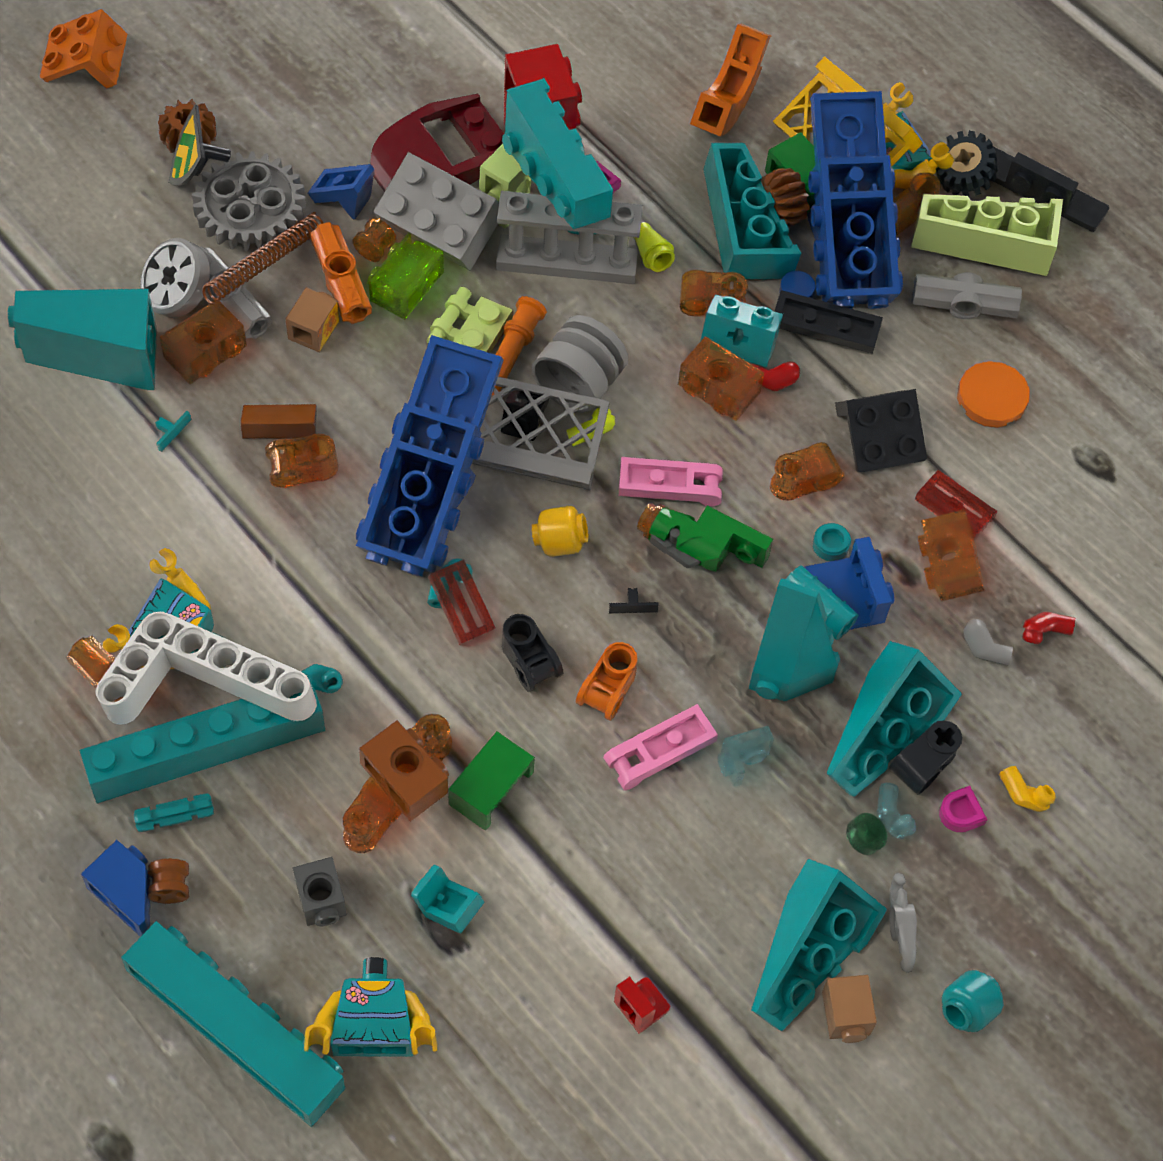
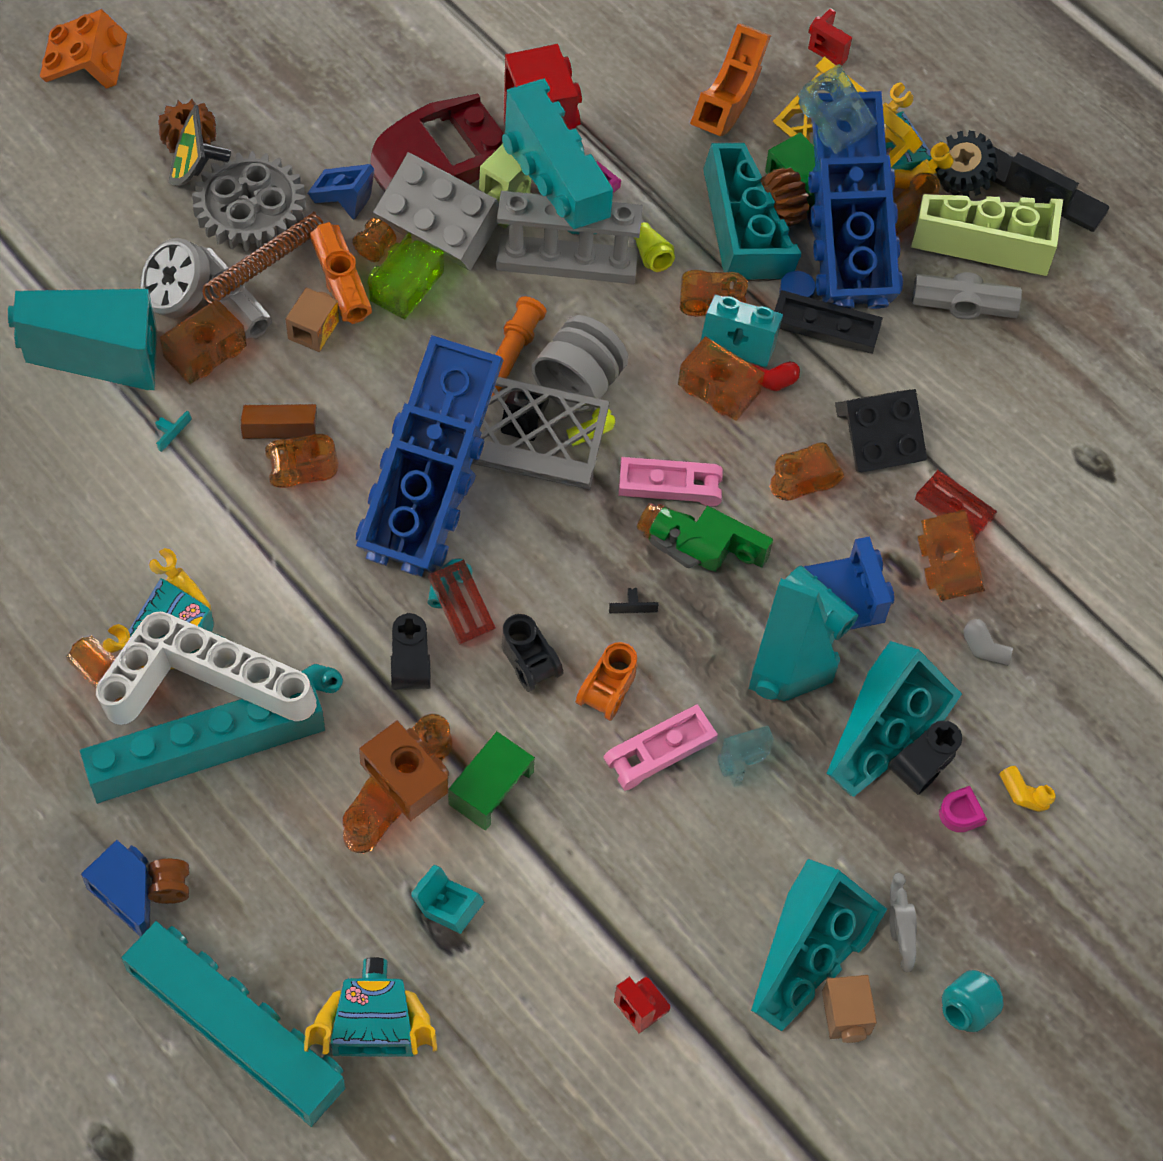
(173, 812): teal axle -> none
(314, 877): dark grey brick -> none
(410, 656): none -> black piece
(482, 322): yellowish green plate -> none
(560, 531): yellow head -> none
(829, 40): none -> red bracket
(831, 542): teal tile -> none
(845, 106): none -> clear light blue brick
(866, 834): clear green tile -> none
(887, 812): clear light blue arm -> none
(993, 394): orange tile -> none
(1047, 622): red arm -> none

